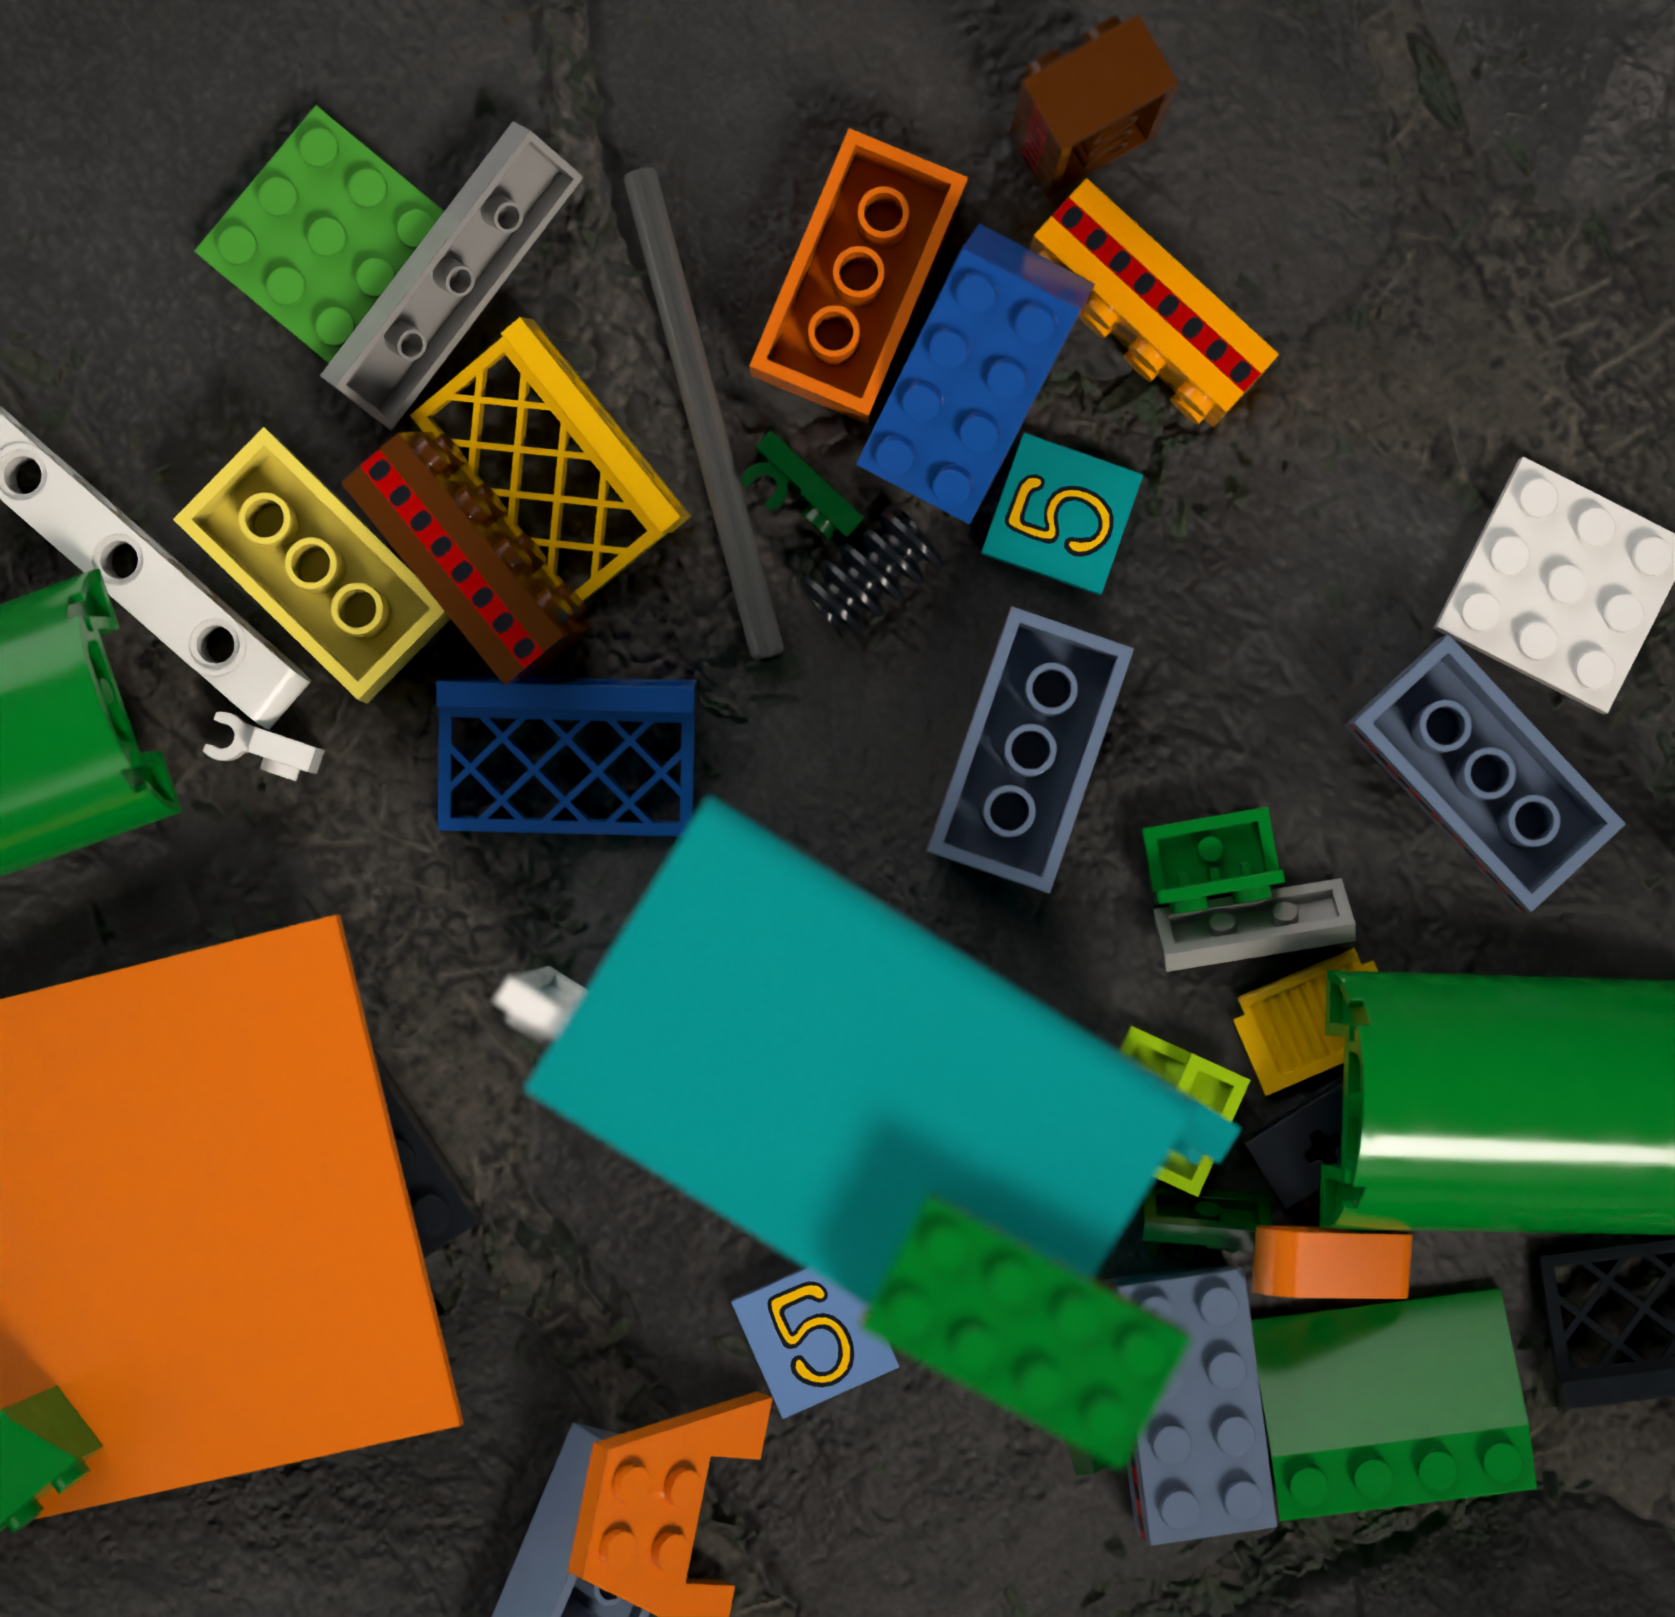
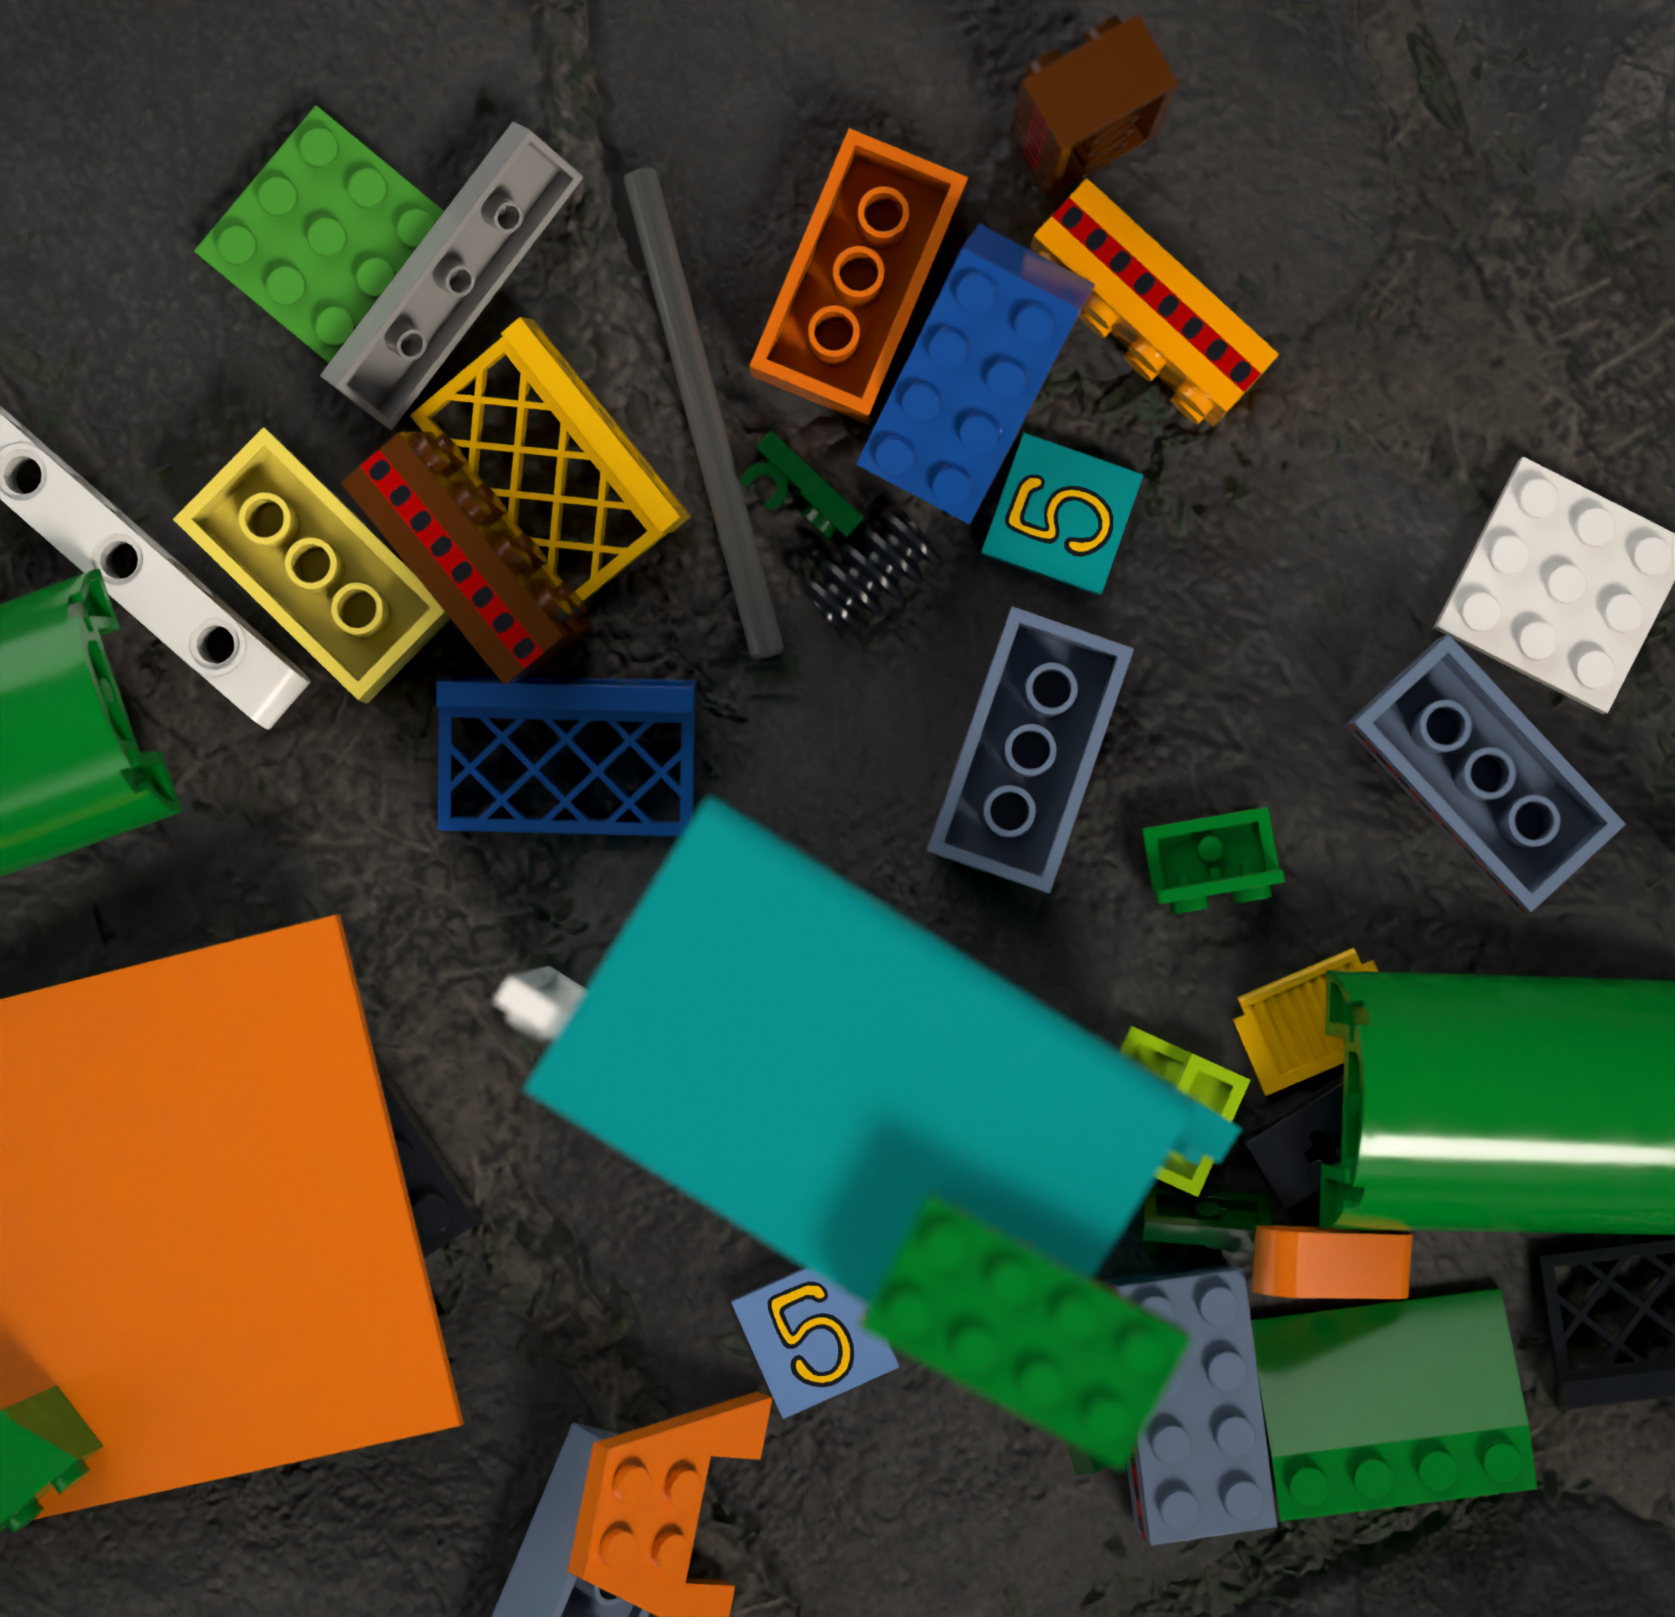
(279, 753): white plate -> none
(1228, 932): light grey plate -> none

